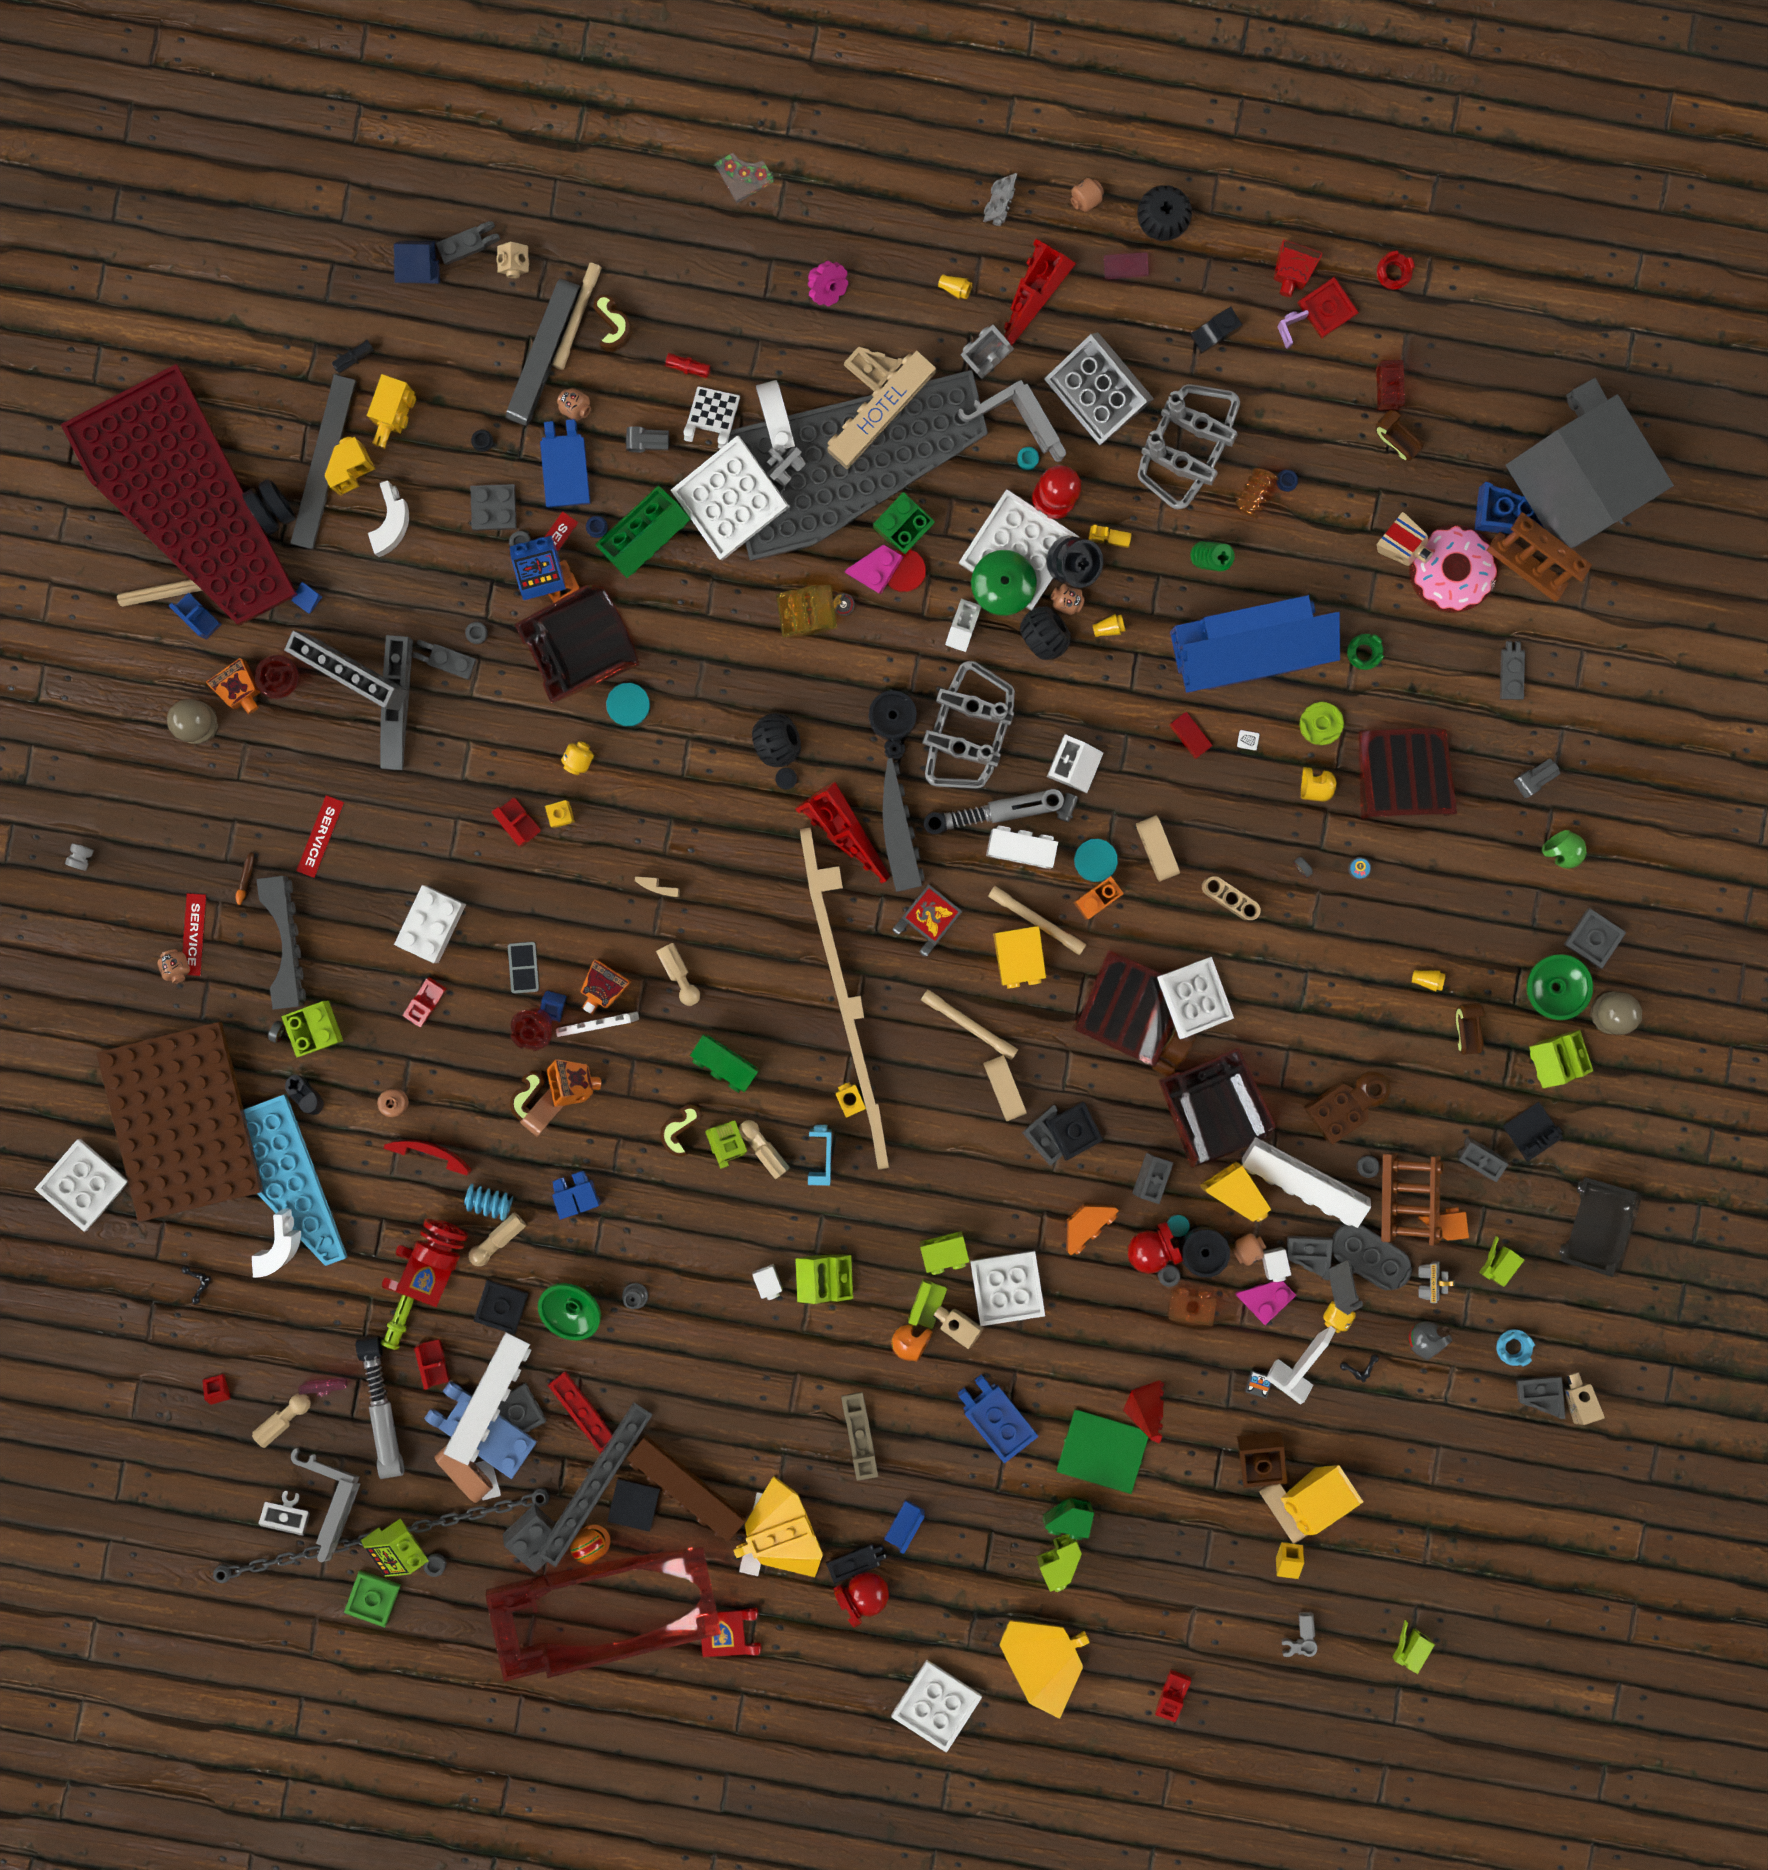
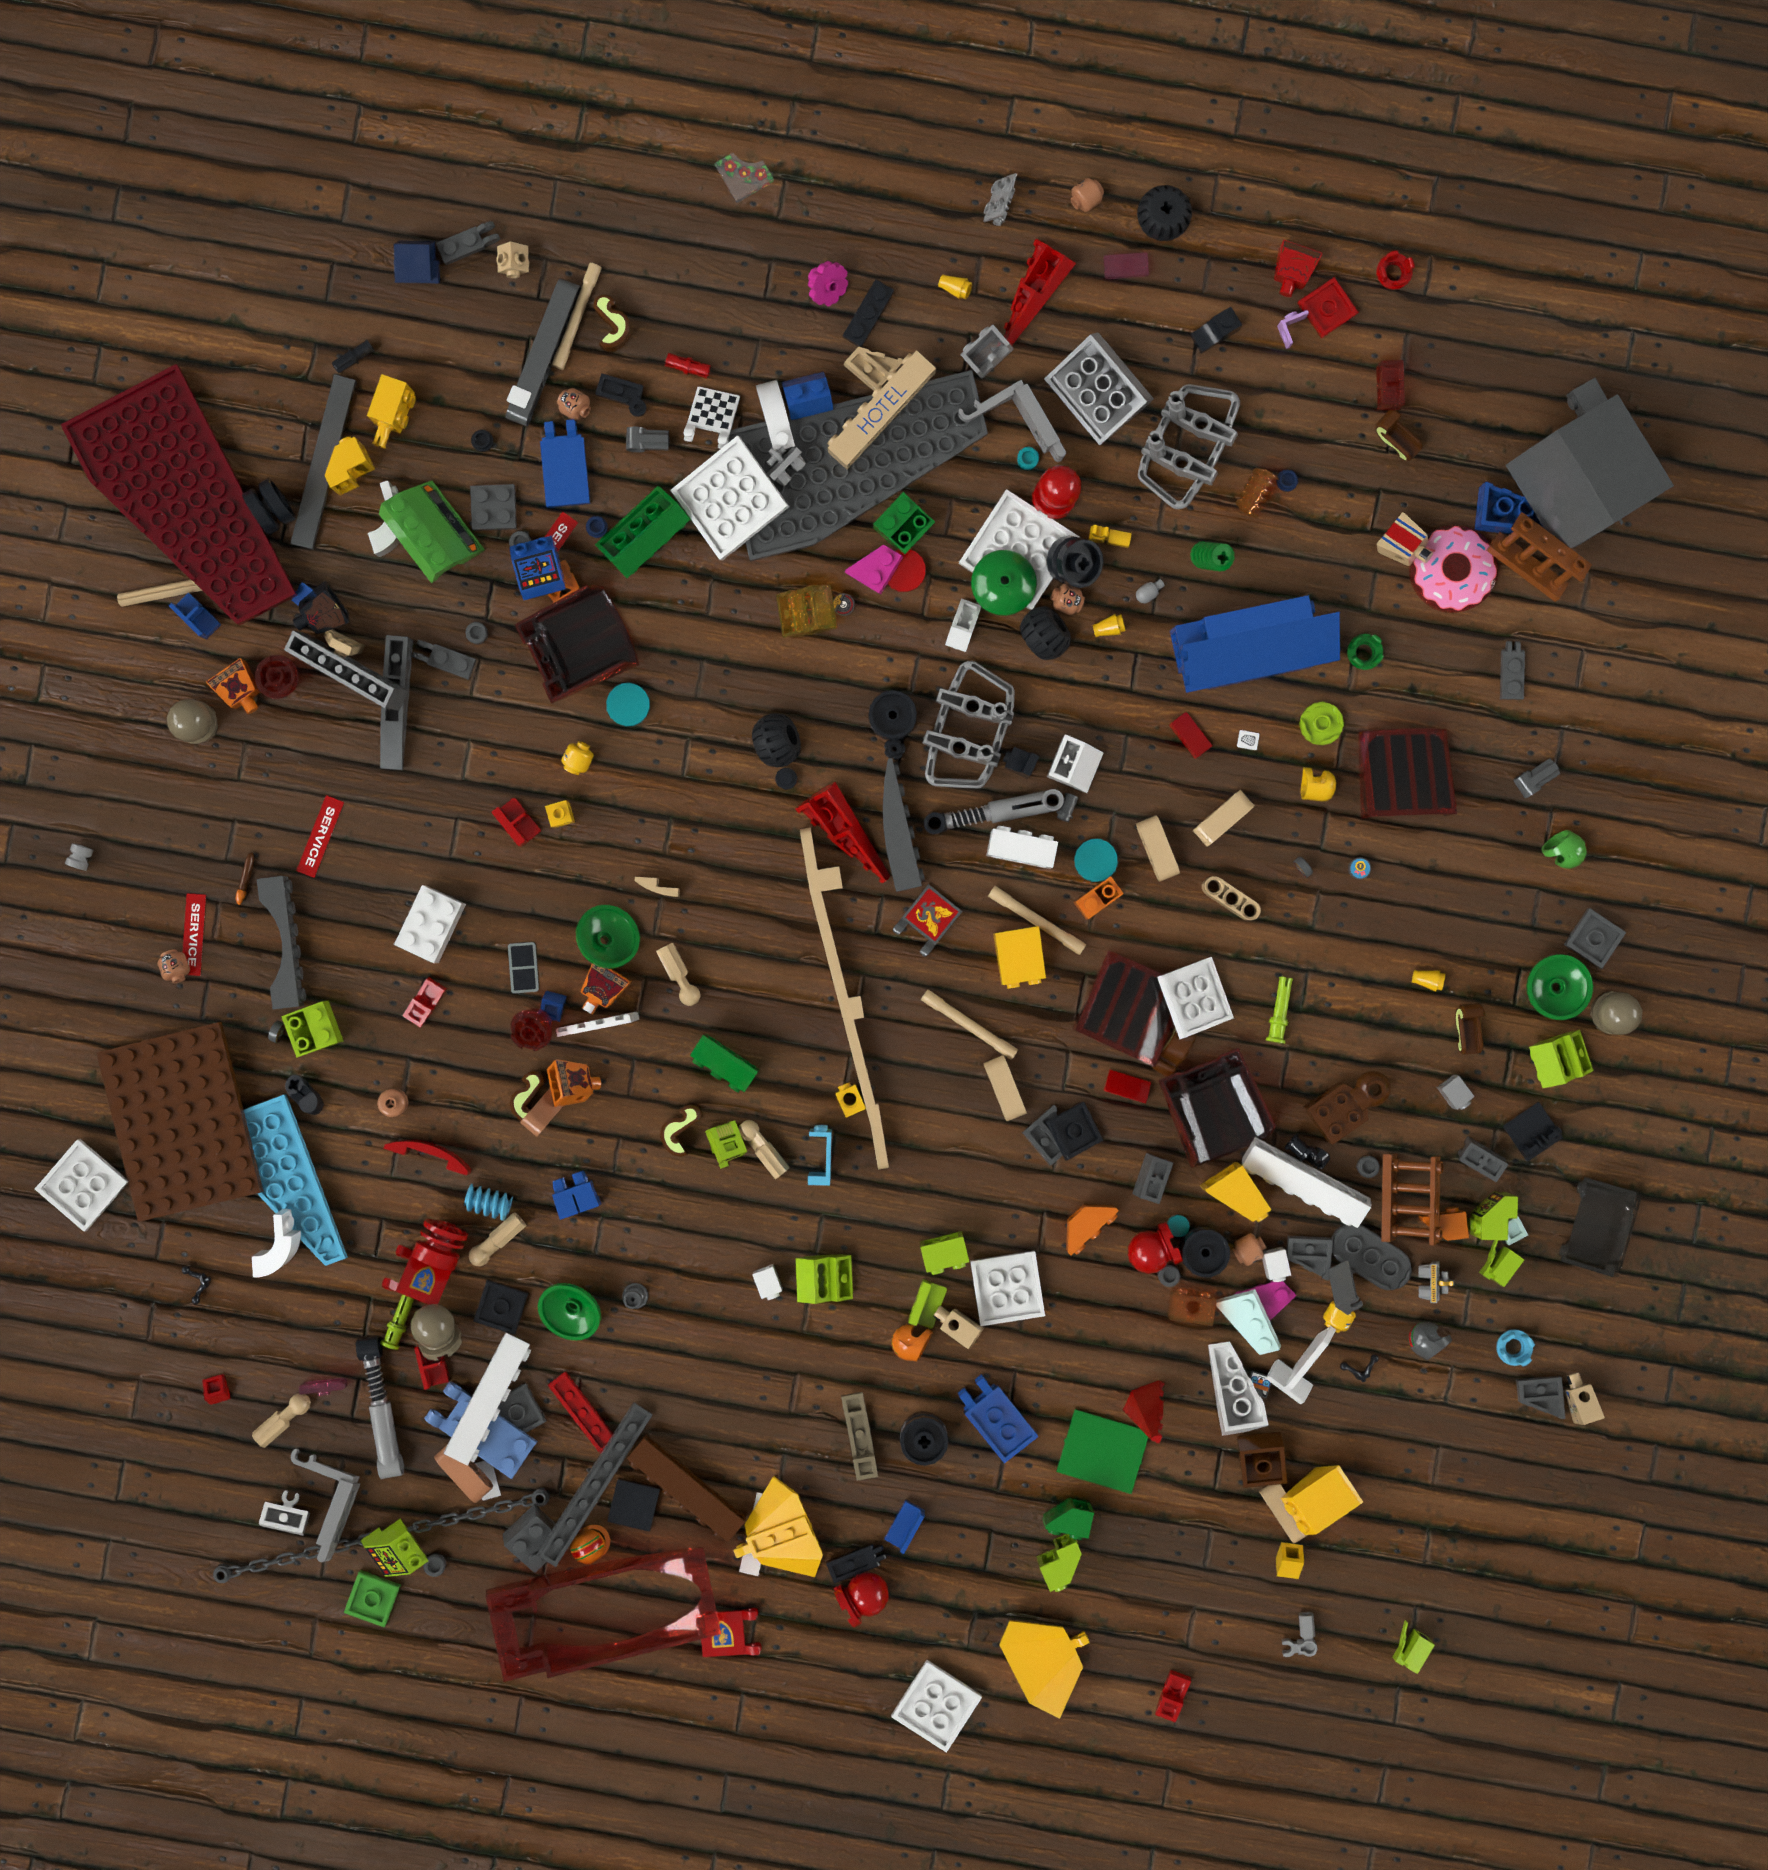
(321, 610): none -> torso
(342, 644): none -> tan wing
(429, 529): none -> bright green piece
(435, 1331): none -> dark tan tile
(519, 396): none -> white sticker
(618, 931): none -> green dish
(622, 392): none -> black hinge
(807, 395): none -> blue slope
(868, 313): none -> black plate
(929, 1450): none -> black wheel
(1020, 762): none -> black arch
(1127, 1086): none -> red slope
(1149, 591): none -> light grey cylinder
(1223, 818): none -> tan beam
(1236, 1398): none -> white wedge
(1251, 1320): none -> light aqua wing
(1279, 1021): none -> lime pin
(1313, 1155): none -> black connector
(1456, 1092): none -> light grey brick
(1491, 1217): none -> lime piece
(1515, 1231): none -> light aqua tile

